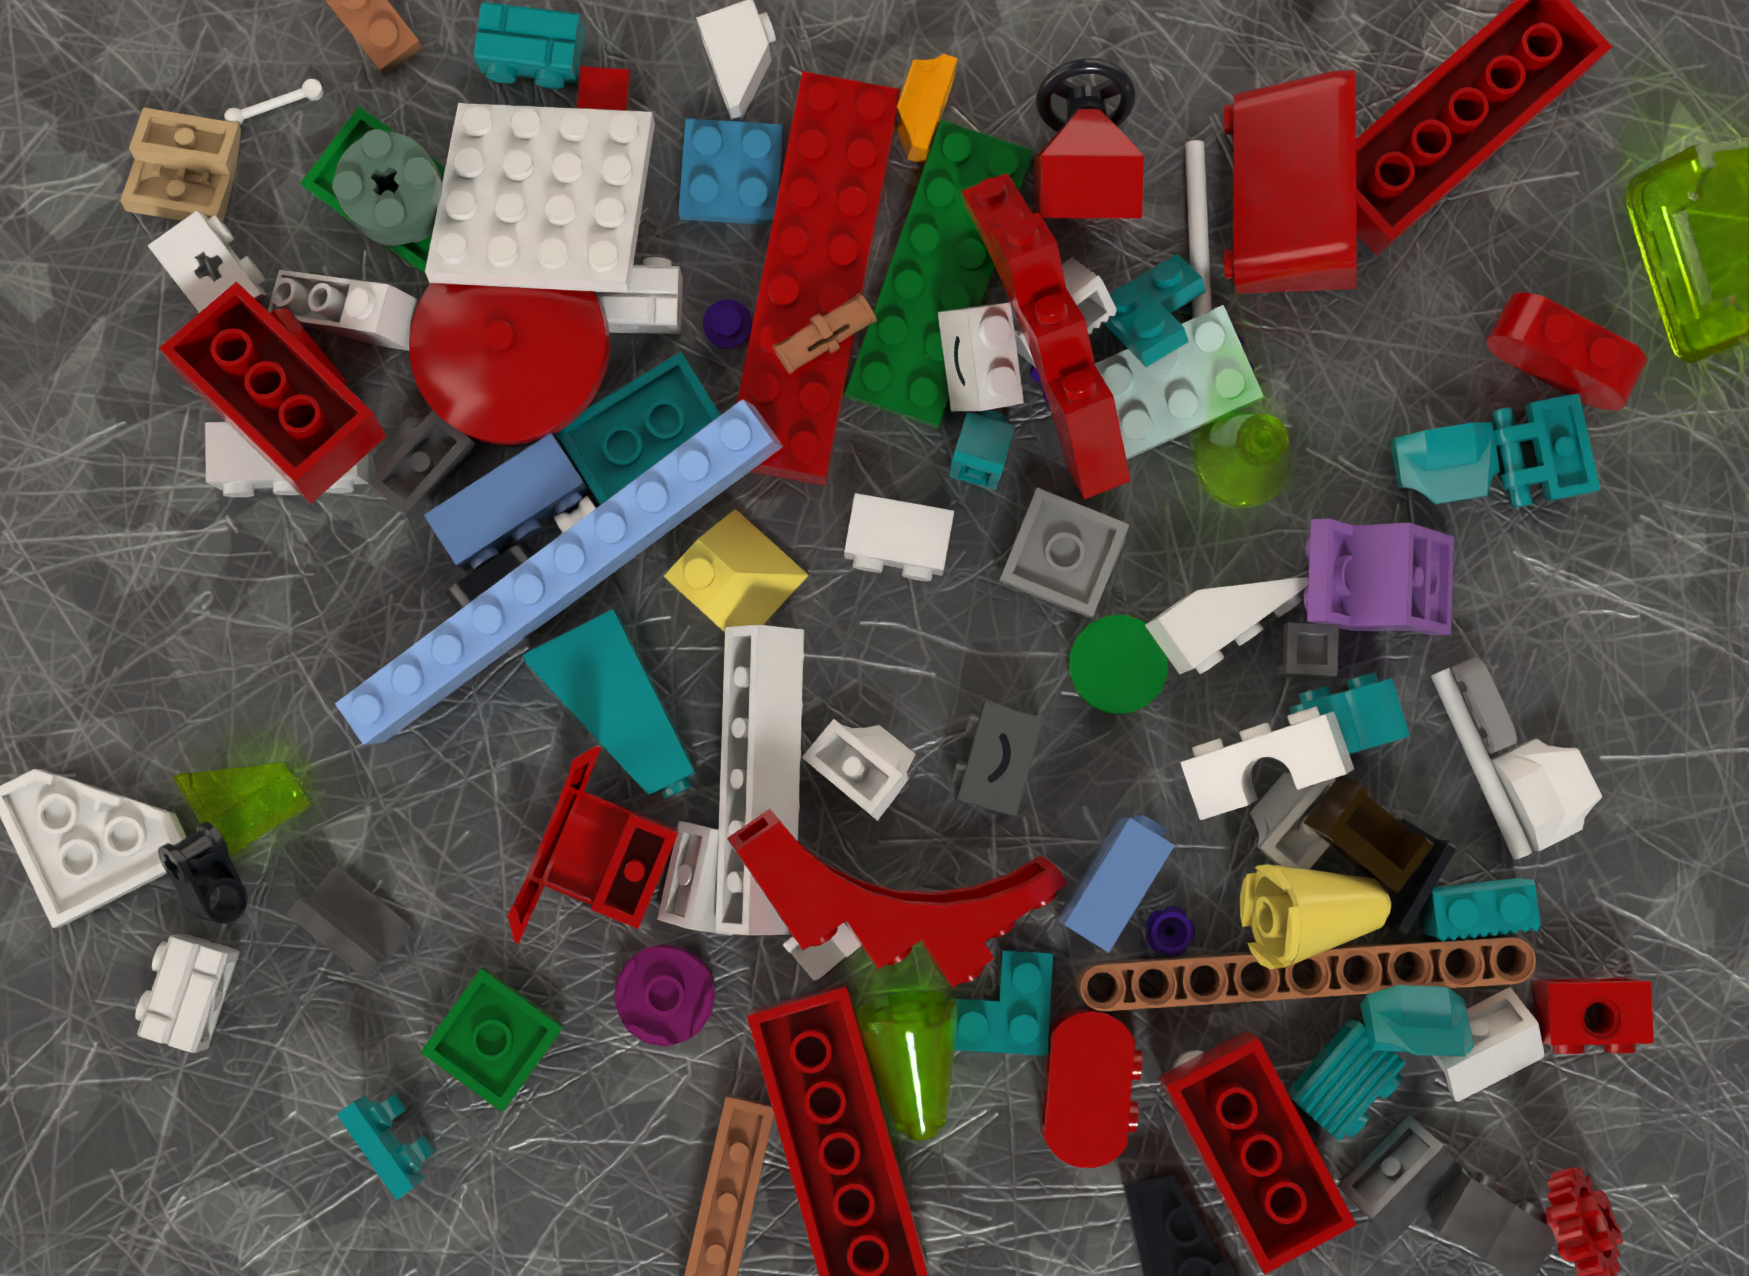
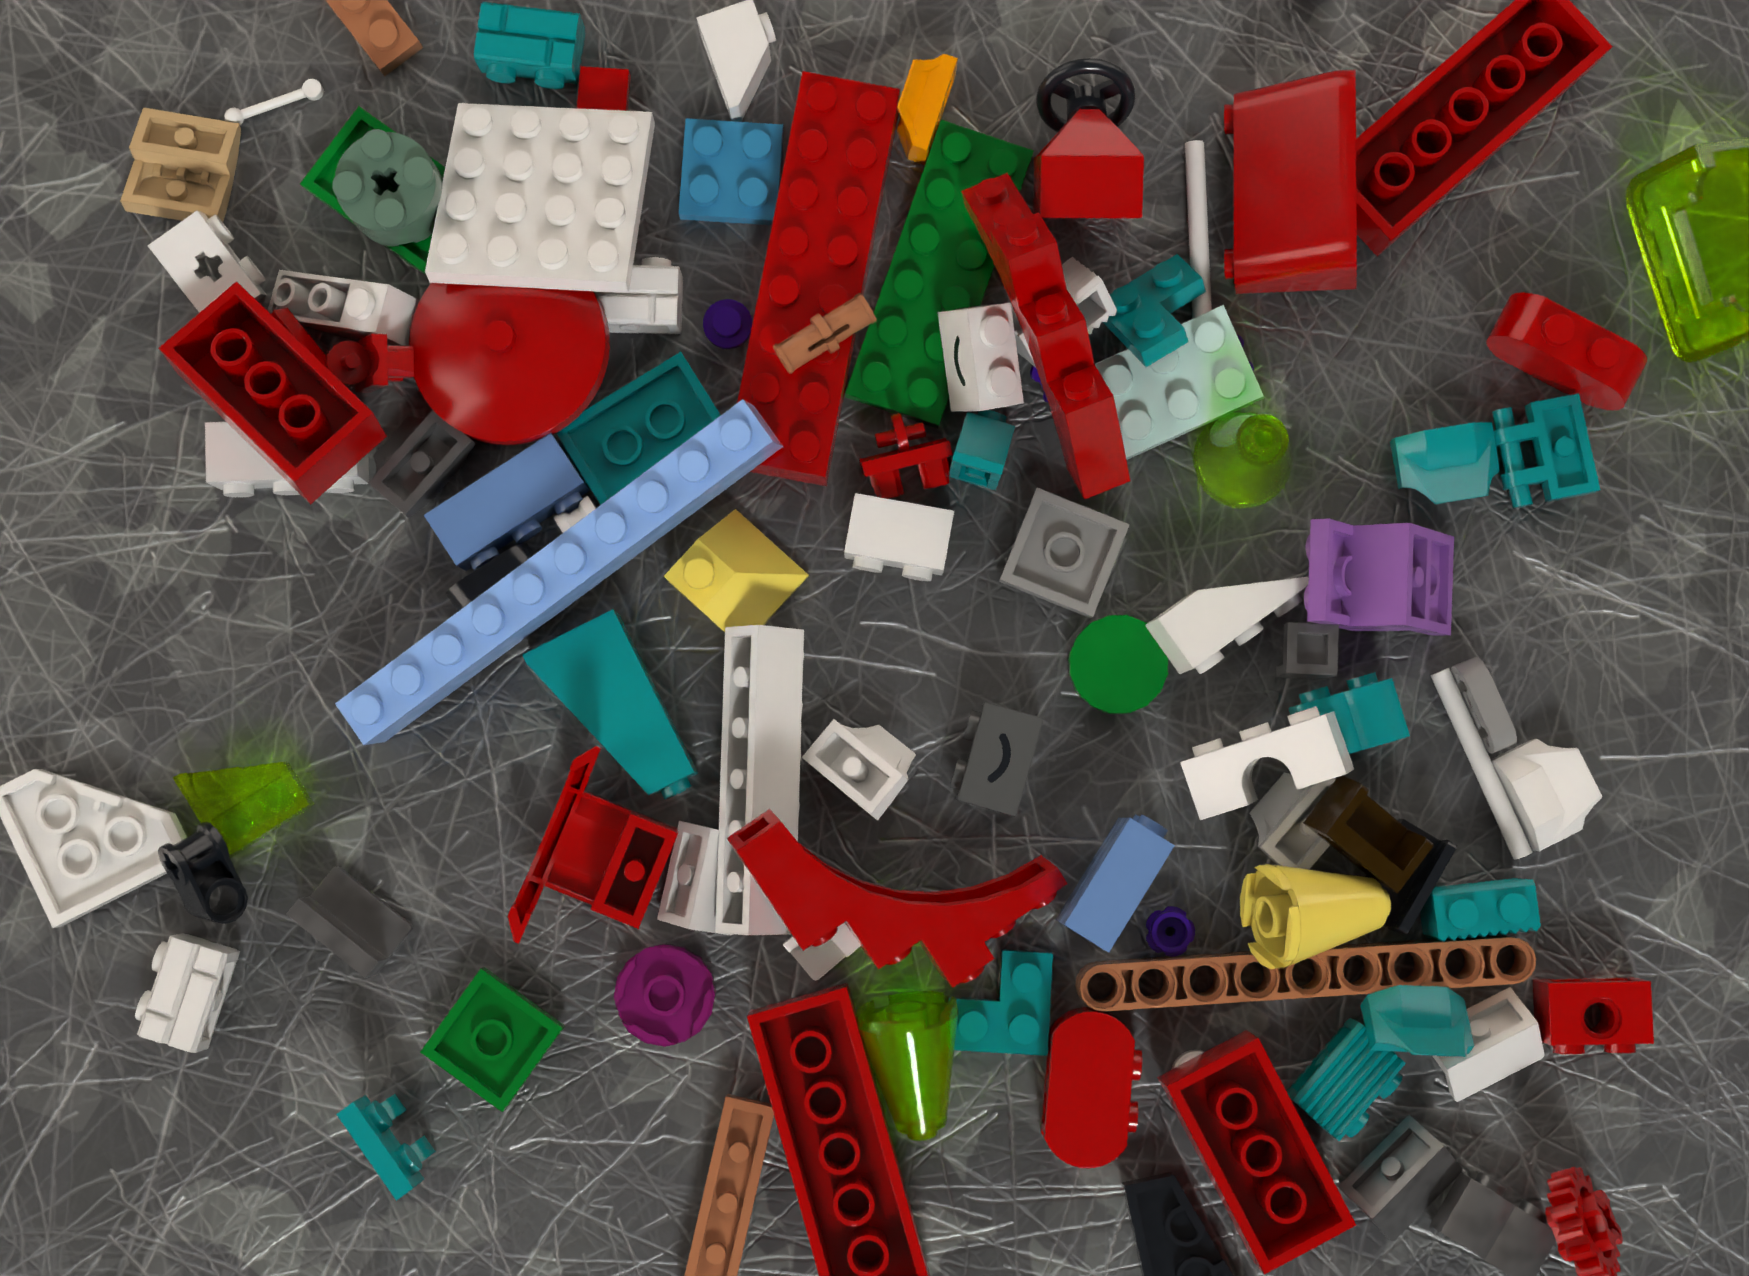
(370, 362): none -> red hips
(928, 456): none -> red hips

